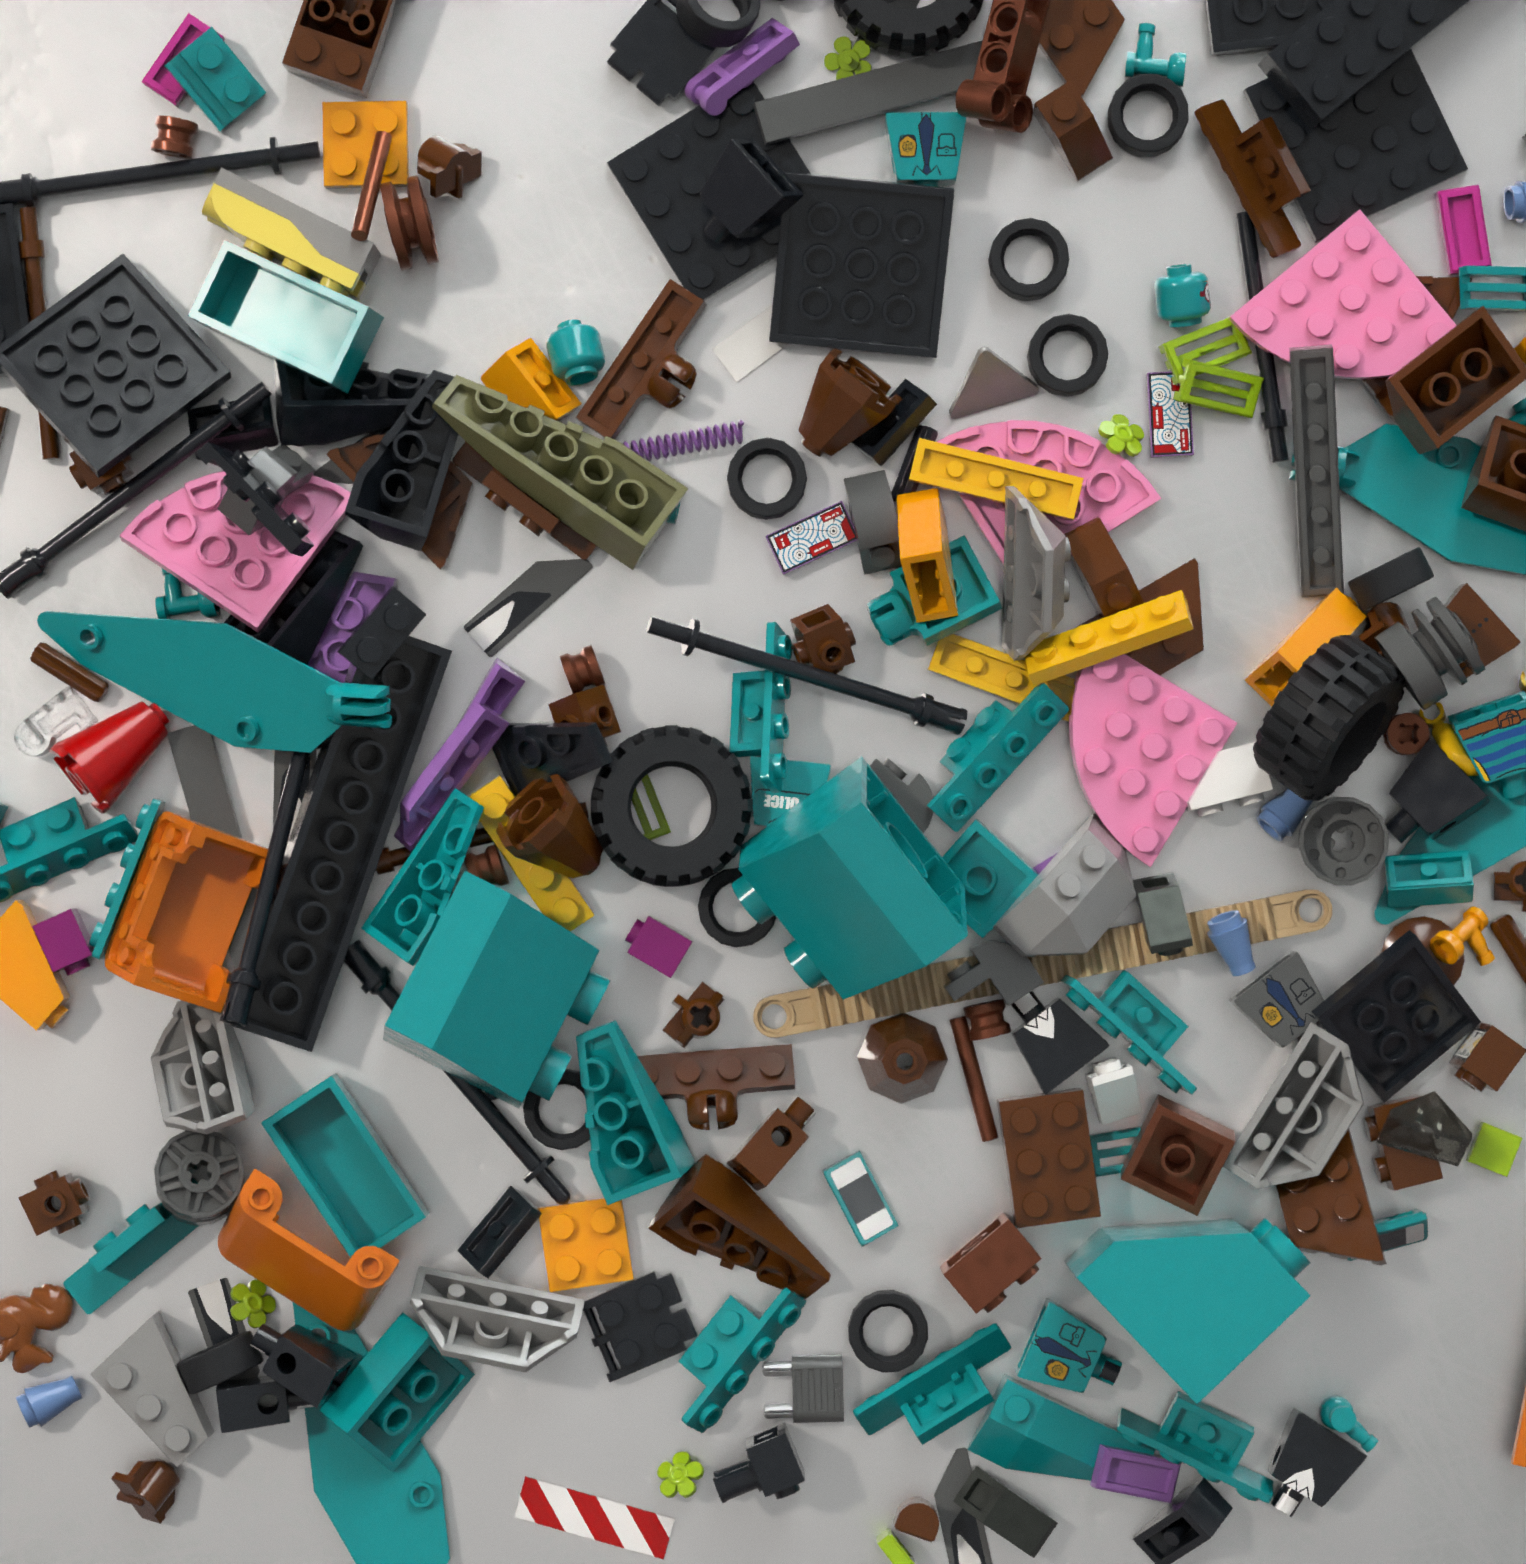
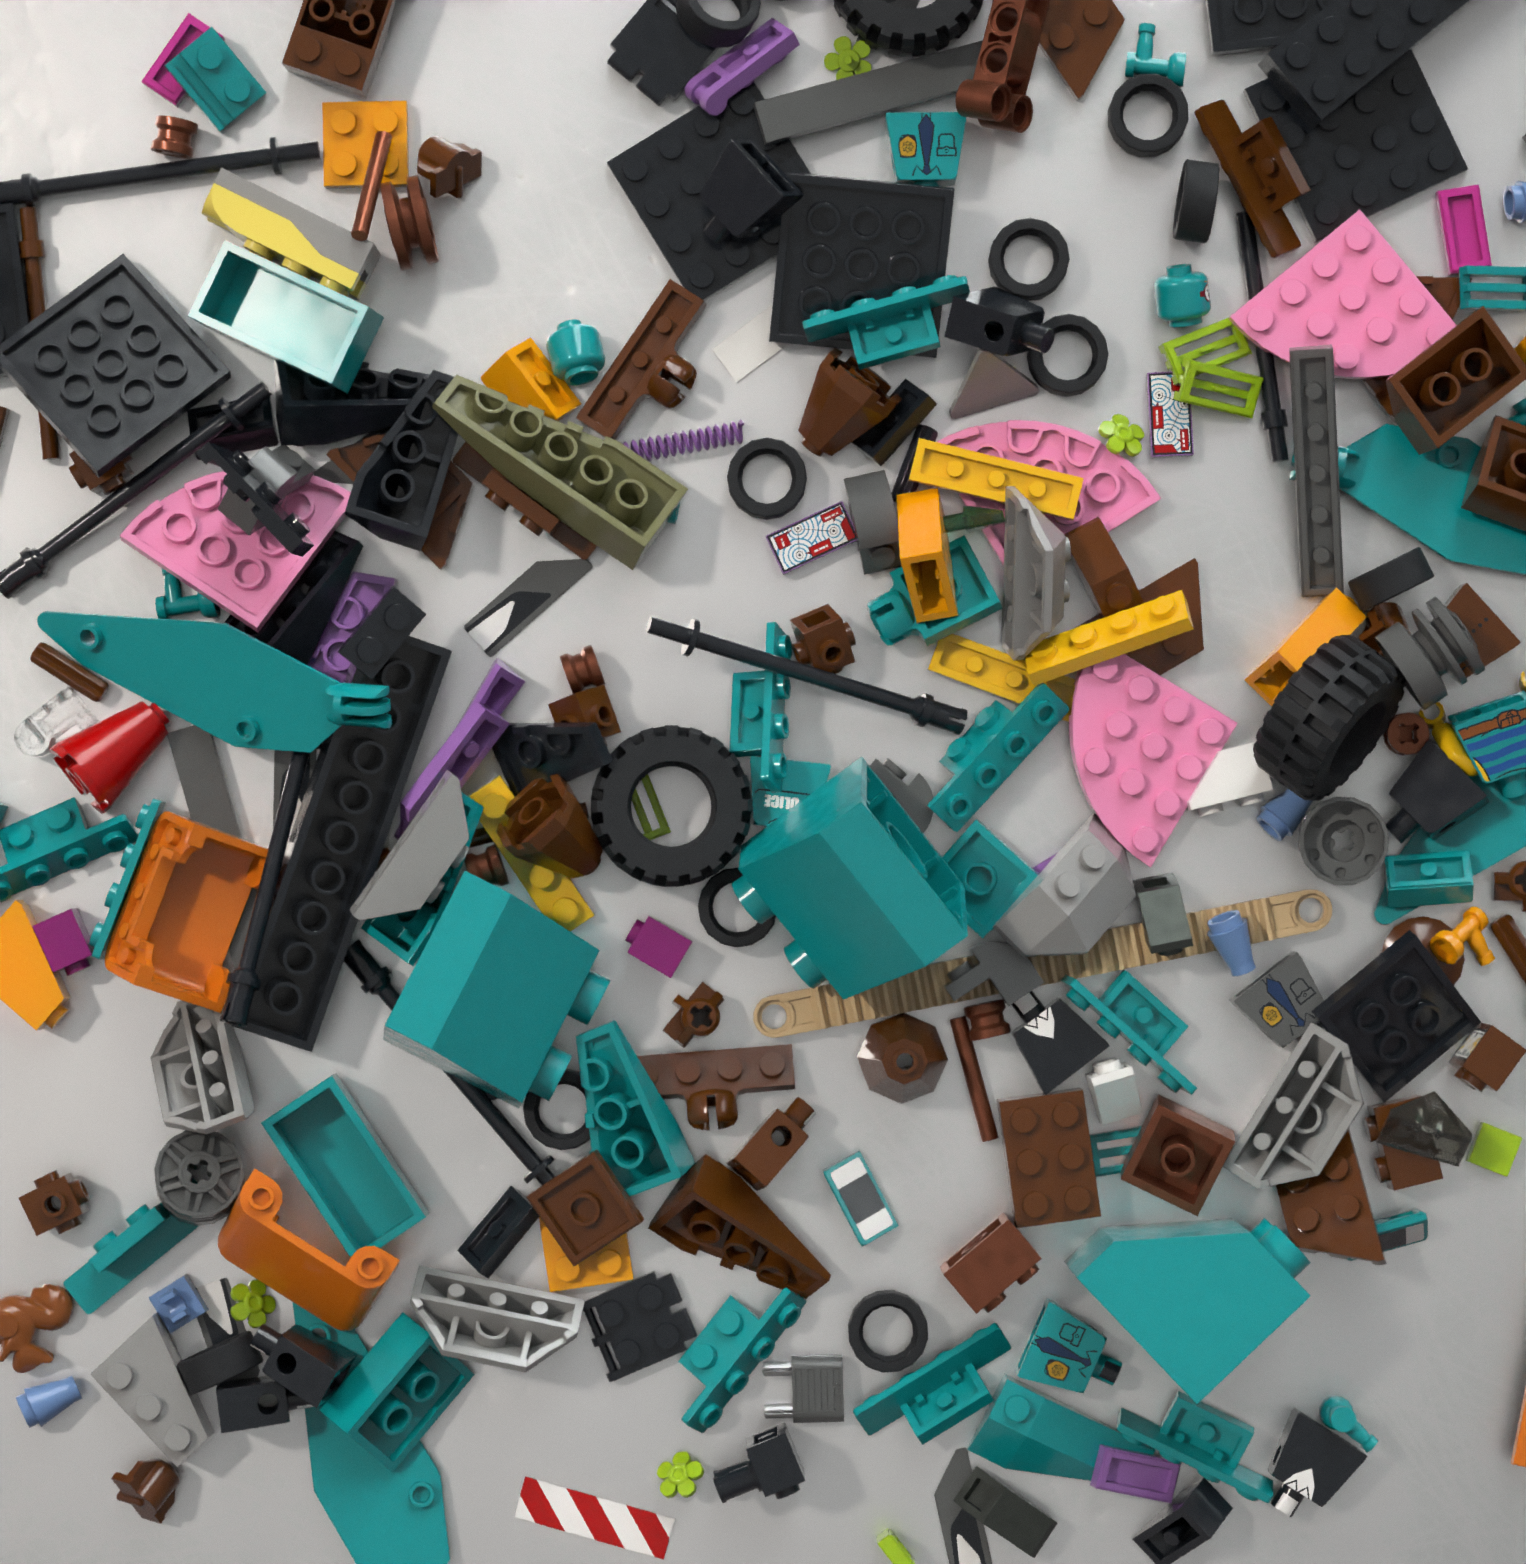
(178, 1303): none -> medium blue tile
(420, 856): none -> light grey wedge
(585, 1207): none -> reddish brown plate
(889, 326): none -> teal bracket
(917, 1518): reddish brown brick -> none
(973, 519): none -> clear green bar
(998, 322): none -> black torso
(1072, 130): reddish brown slope -> none
(1196, 201): none -> black tyre

